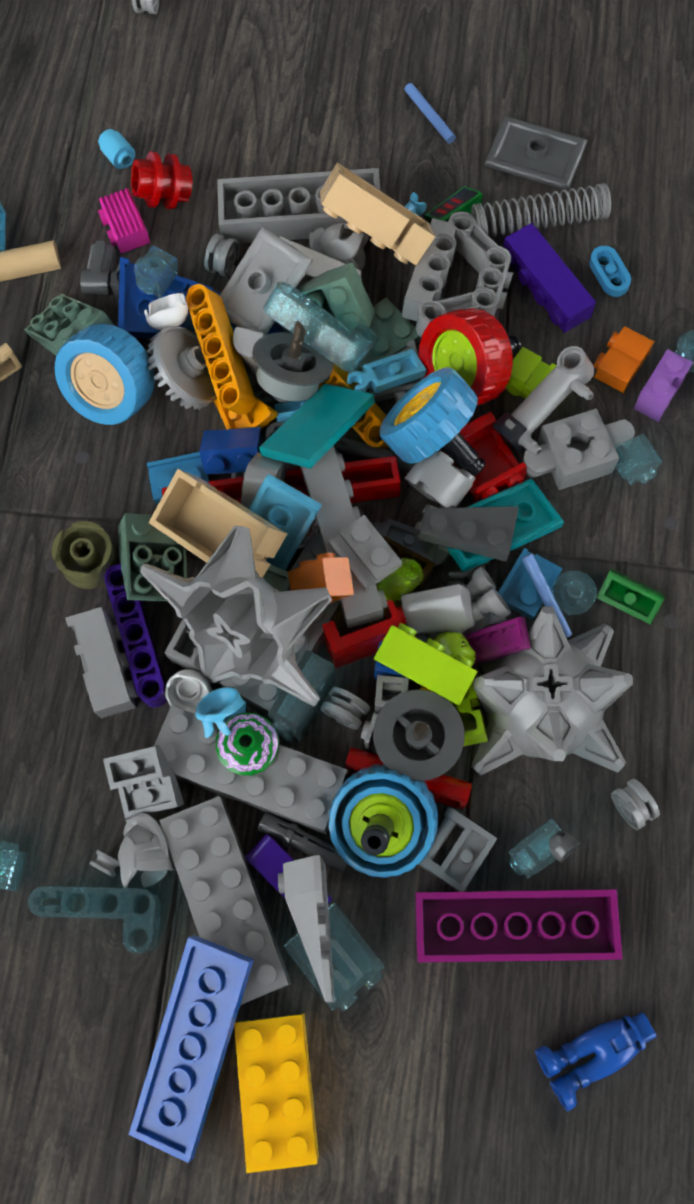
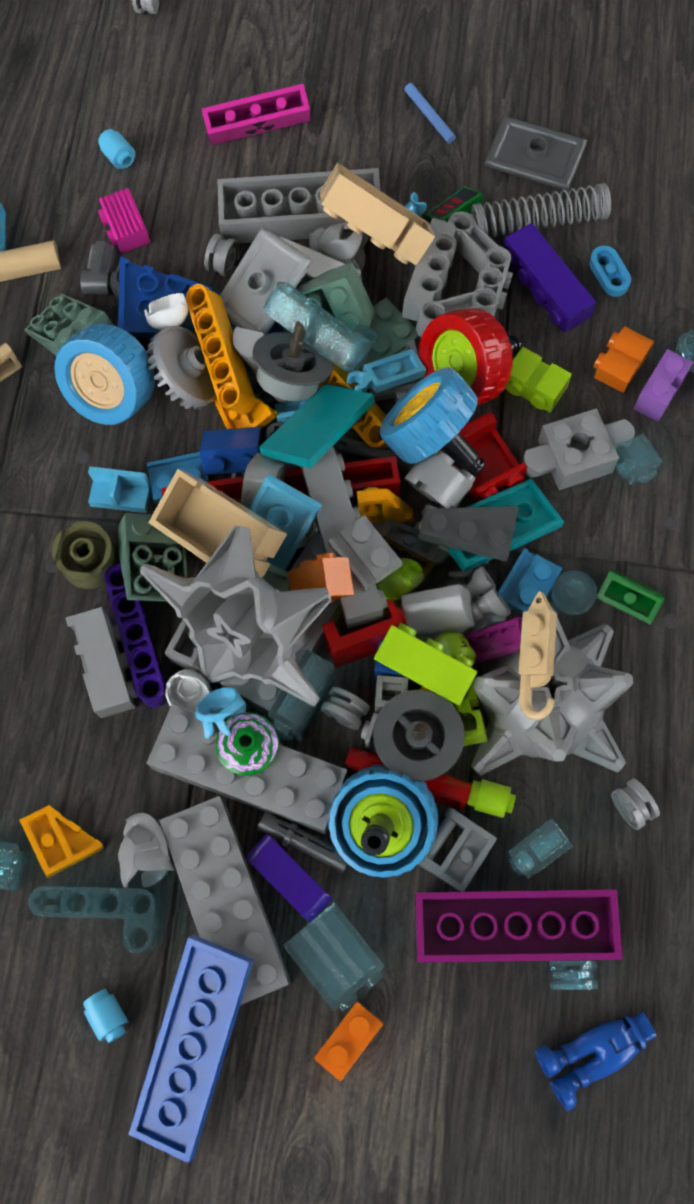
(57, 840): none -> light orange wing
(105, 863): light grey bush -> none
(105, 1016): none -> medium azure brick
(119, 489): none -> medium azure panel
(143, 781): slope -> none
(155, 271): clear light blue brick -> none
(161, 180): red piece -> none
(256, 114): none -> dark pink brick
(276, 1093): yellow brick -> none
(307, 898): light grey wedge -> none
(348, 1041): none -> orange brick
(383, 504): none -> light orange wing
(491, 798): none -> lime brick
(537, 654): none -> tan plate
(544, 590): medium blue bar -> none
(545, 398): light grey piece -> none
(562, 845): dark grey hinge -> none
(573, 979): none -> clear light blue wheel

